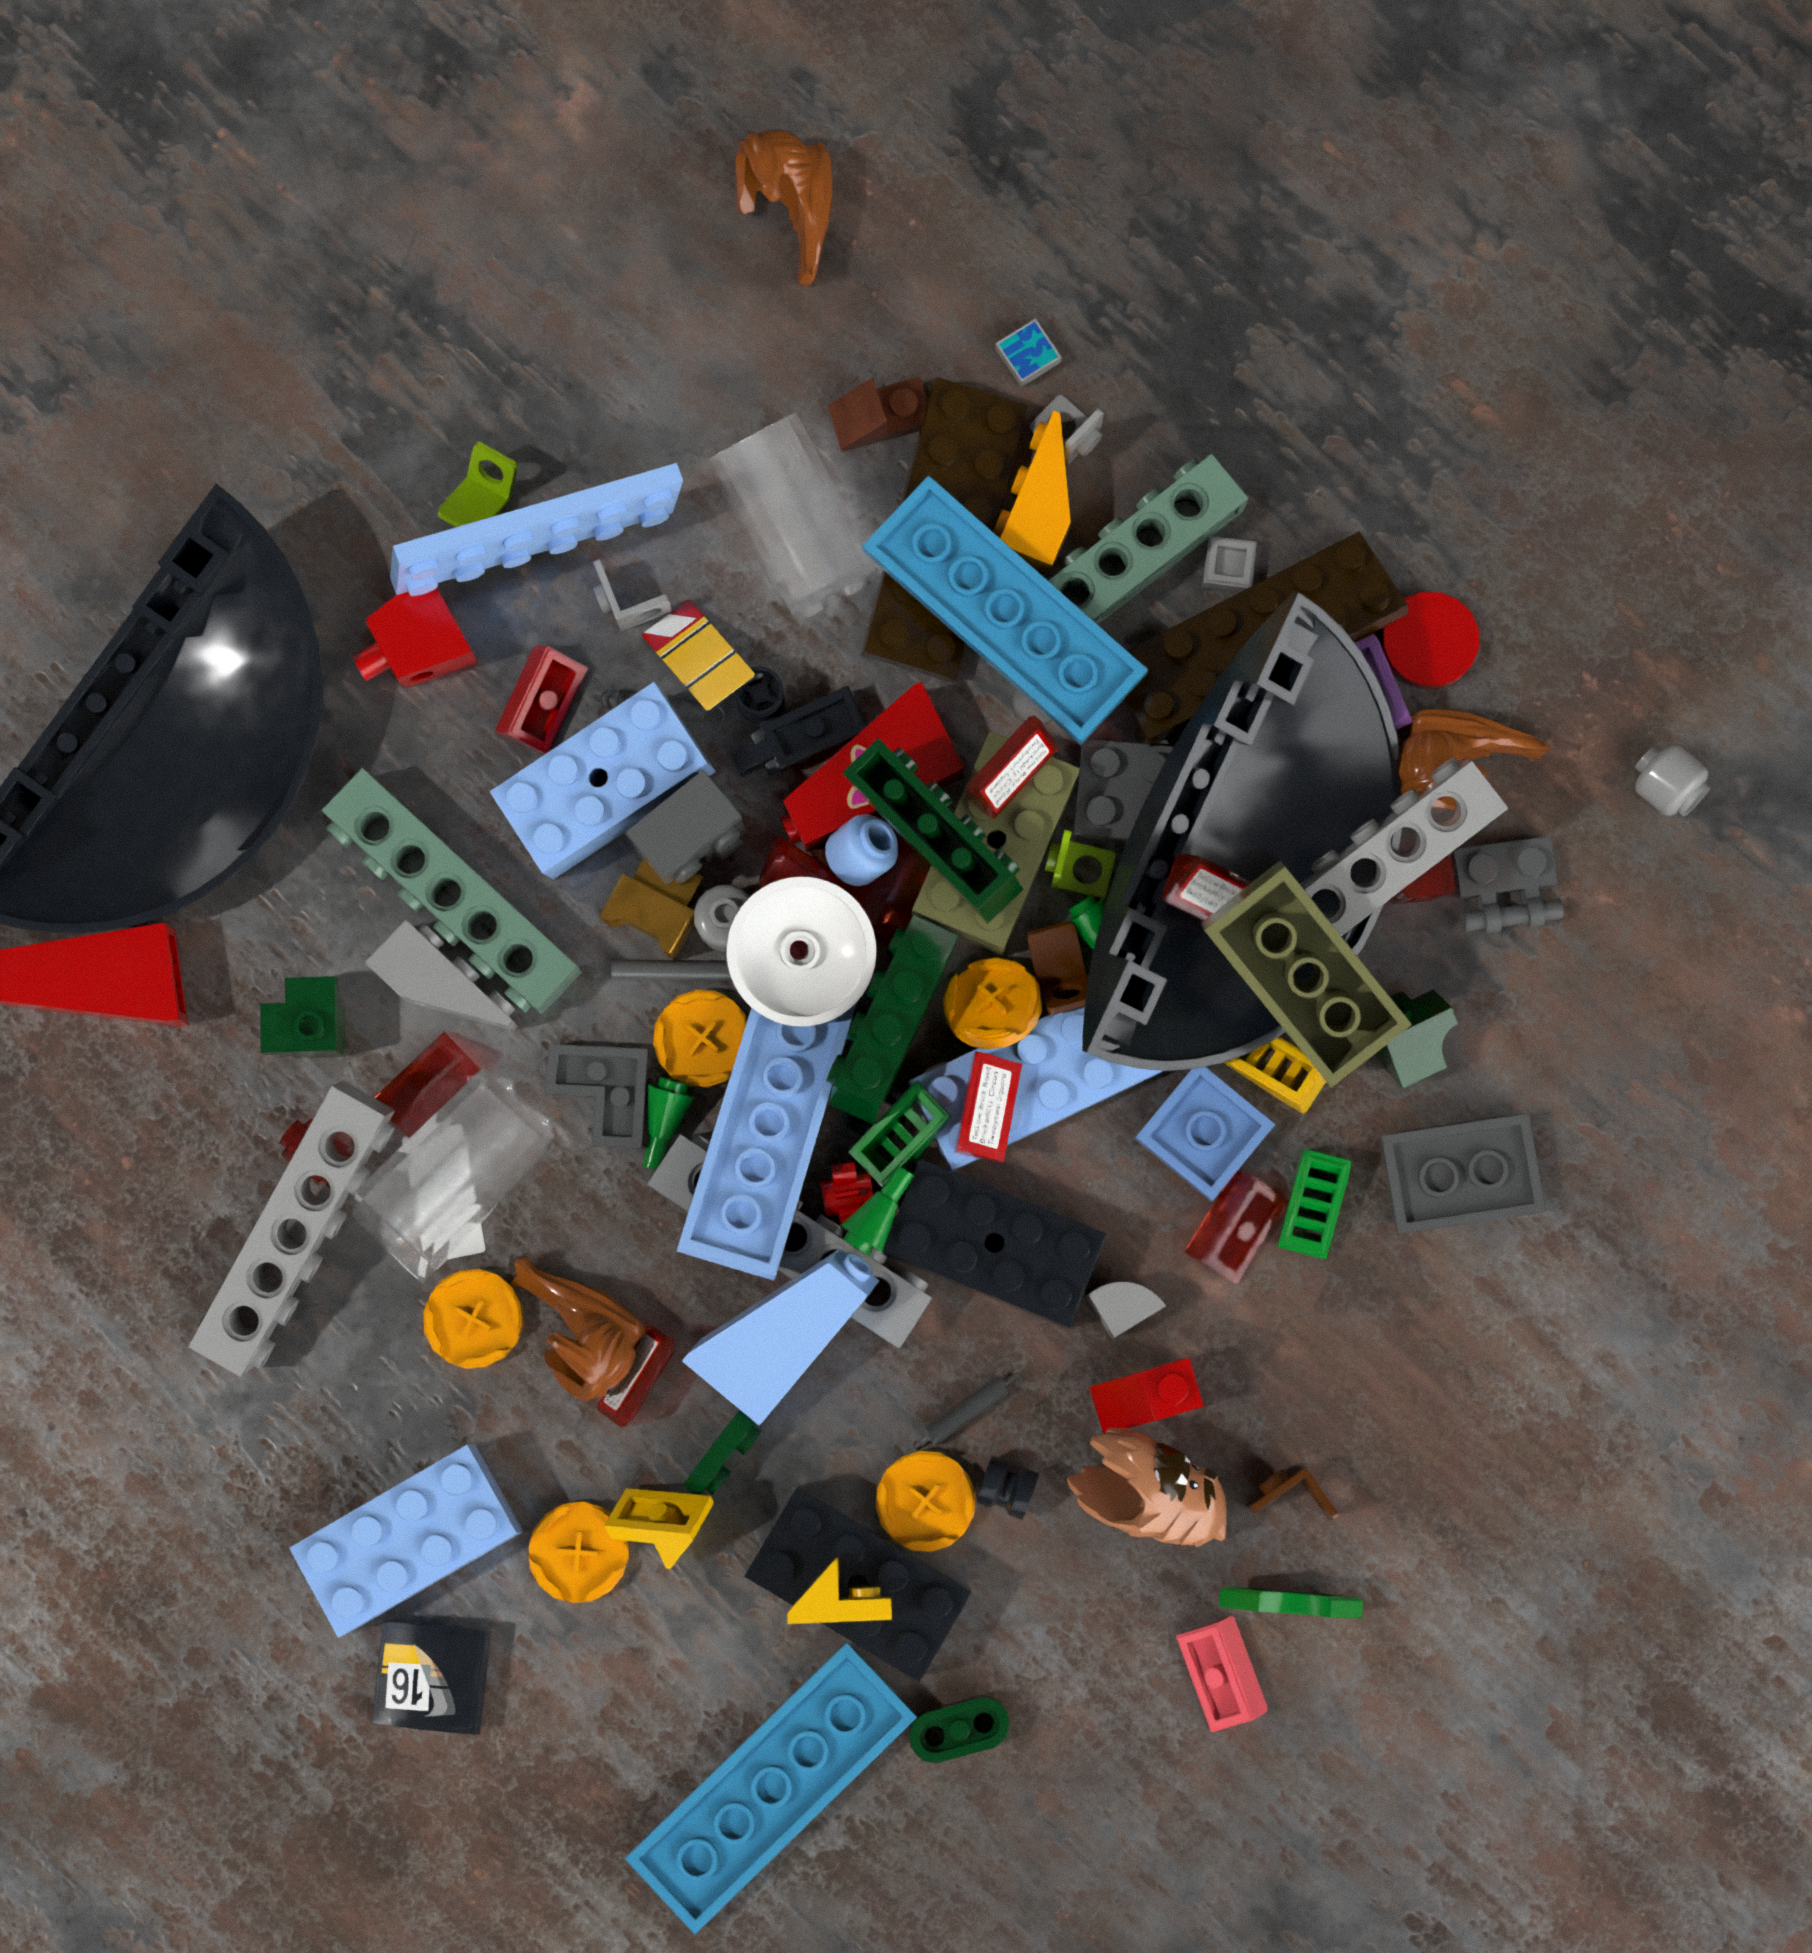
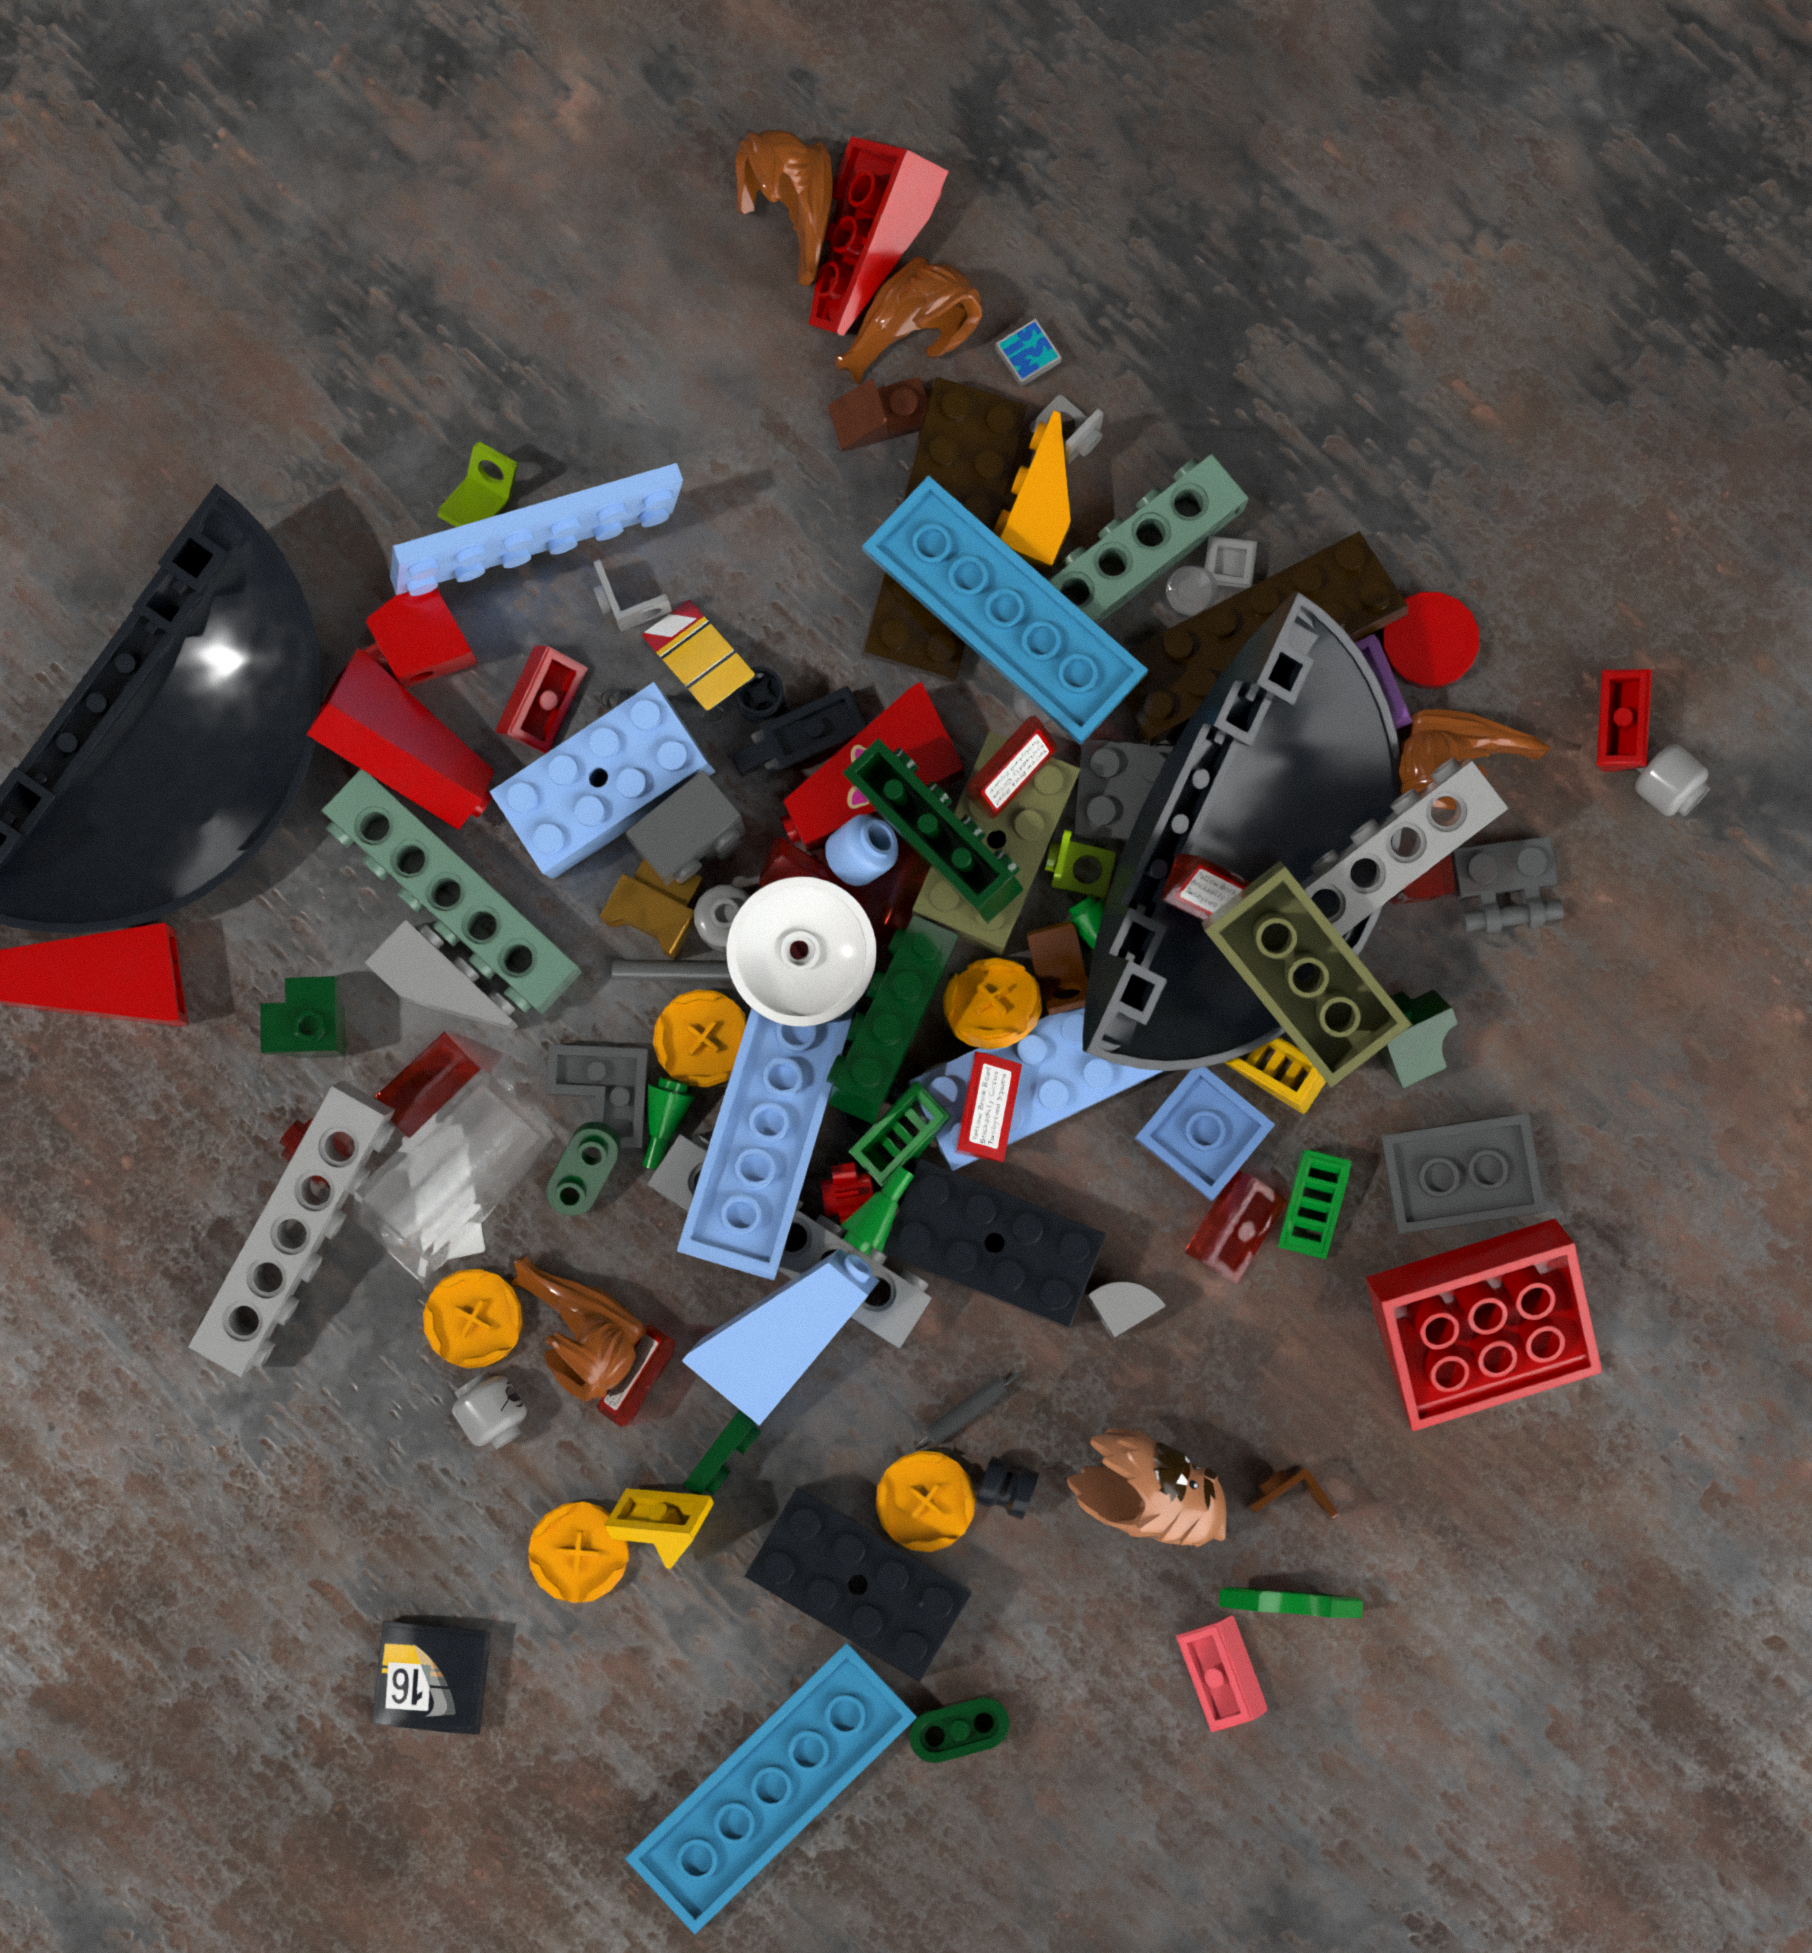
(401, 742): none -> red slope
(406, 1539): light blue brick -> none
(489, 1410): none -> light grey head
(581, 1171): none -> dark green plate
(791, 516): clear slope -> none
(823, 1602): yellow slope -> none
(880, 209): none -> red wedge
(912, 300): none -> dark orange hair
(1146, 1396): red slope -> none
(1191, 590): none -> clear tile
(1485, 1323): none -> red slope
(1624, 719): none -> red slope

